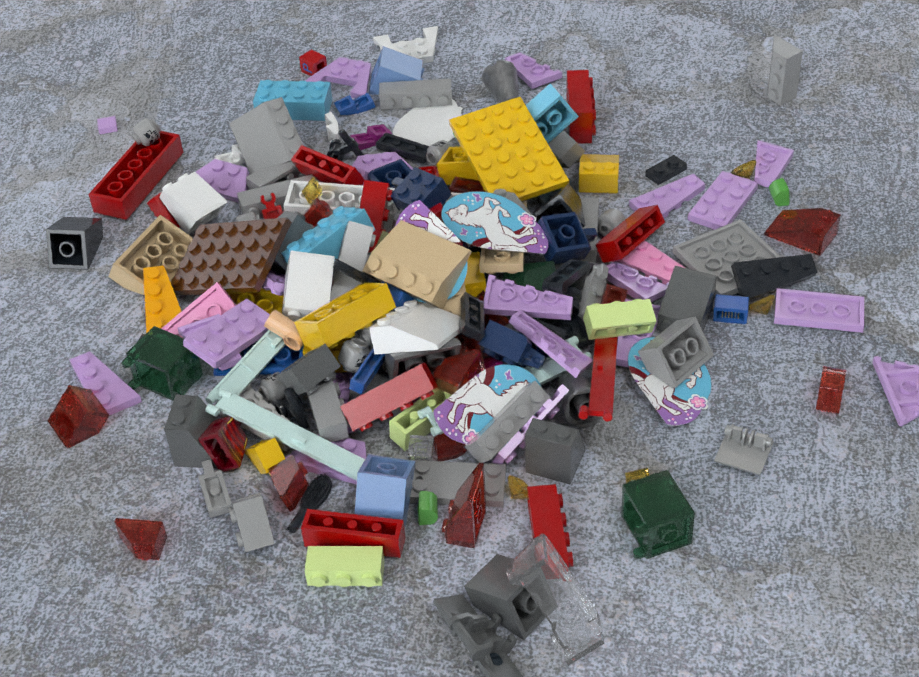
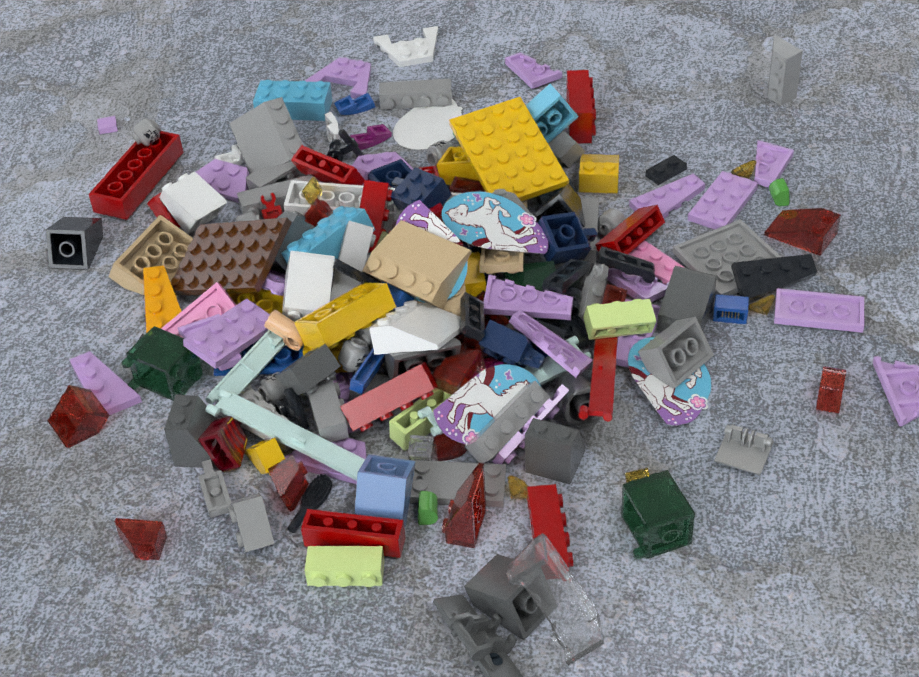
(312, 62): red brick -> none
(394, 67): medium blue slope -> none
(403, 147): black plate -> none
(501, 80): flat silver cone -> none
(627, 264): none -> black plate

